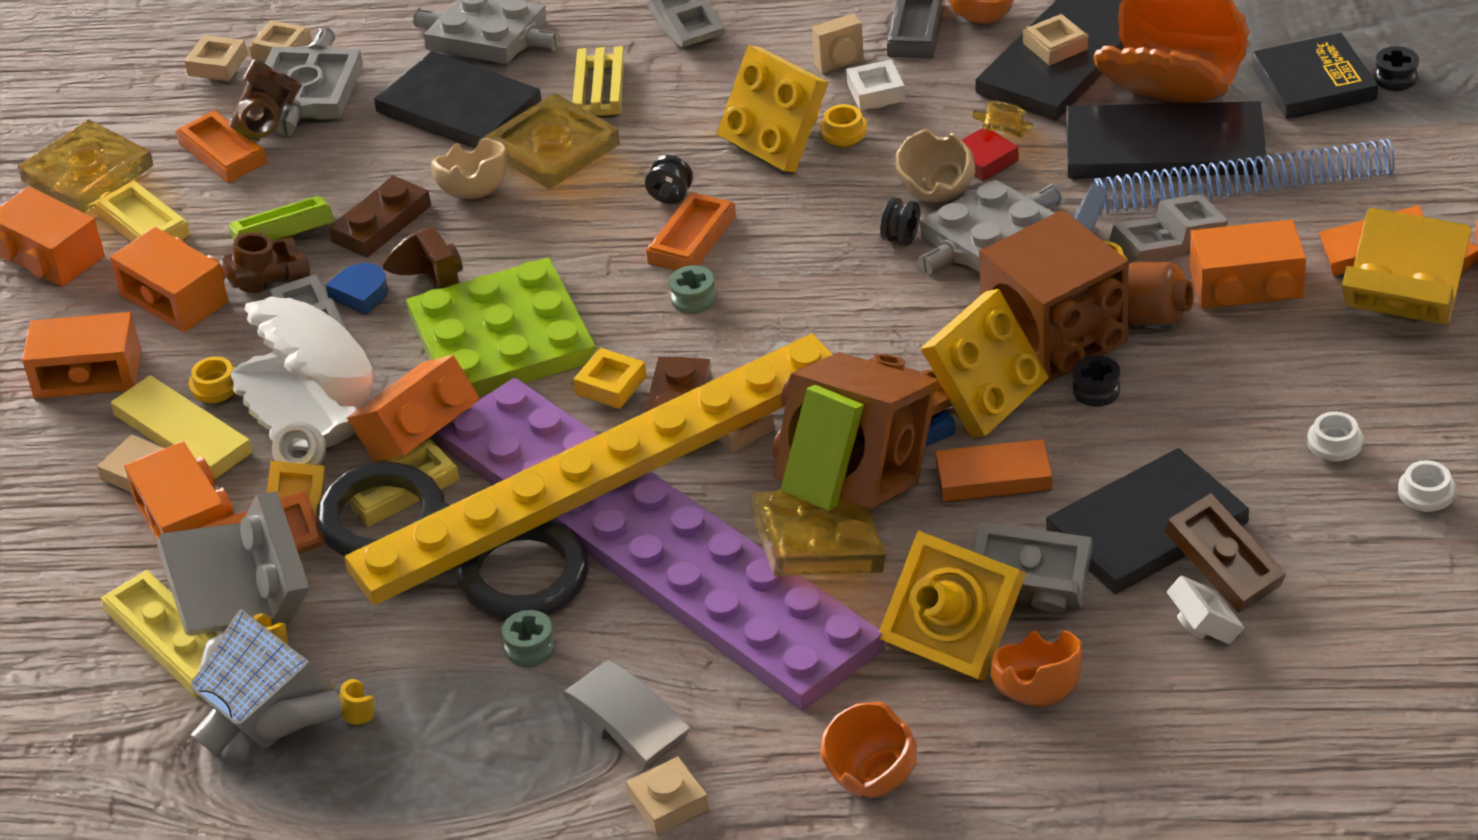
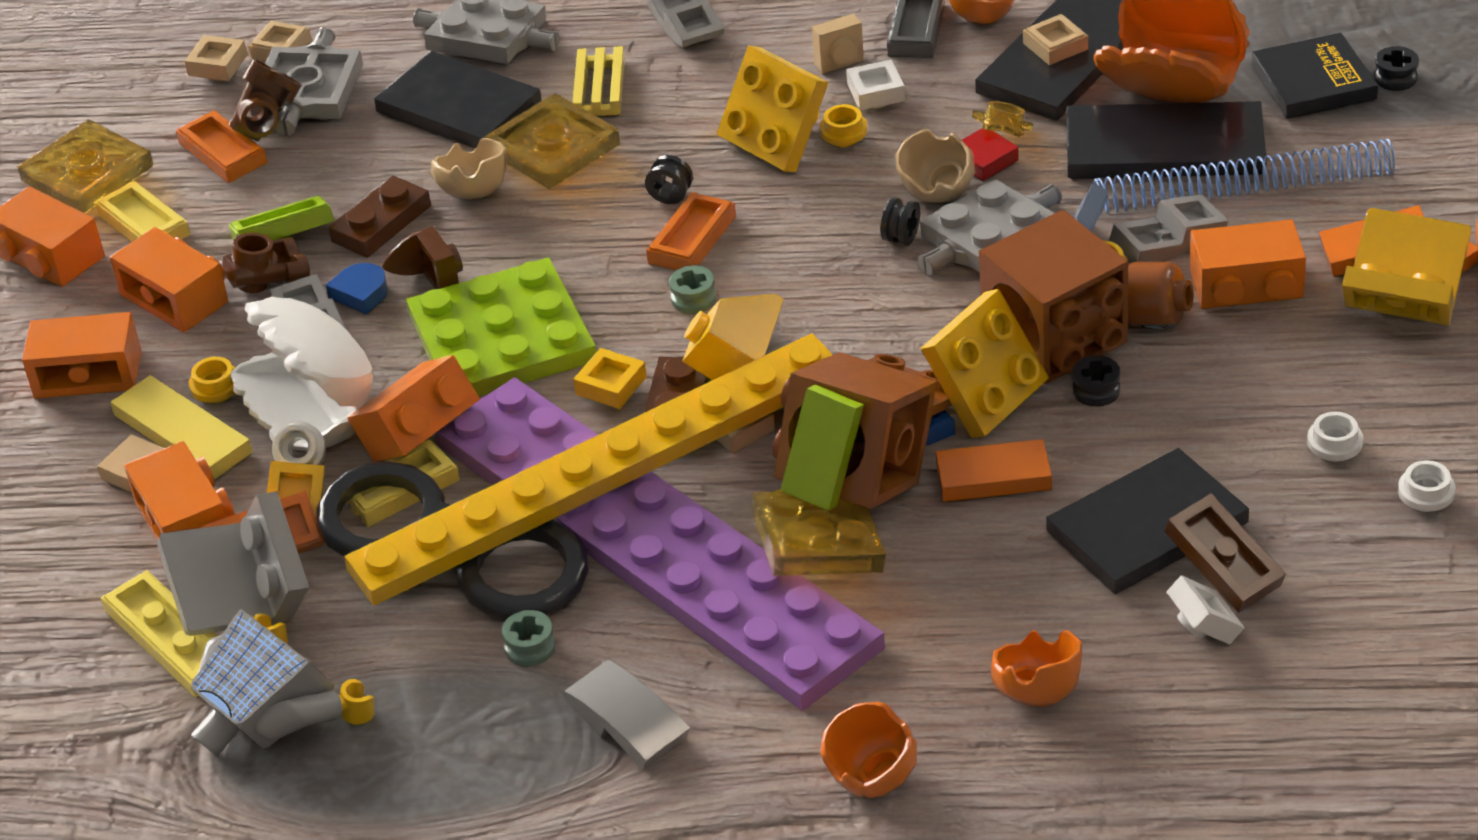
(667, 795): tan plate -> none
(731, 333): none -> yellow slope
(951, 605): yellow plate -> none
(1053, 562): light grey bracket -> none

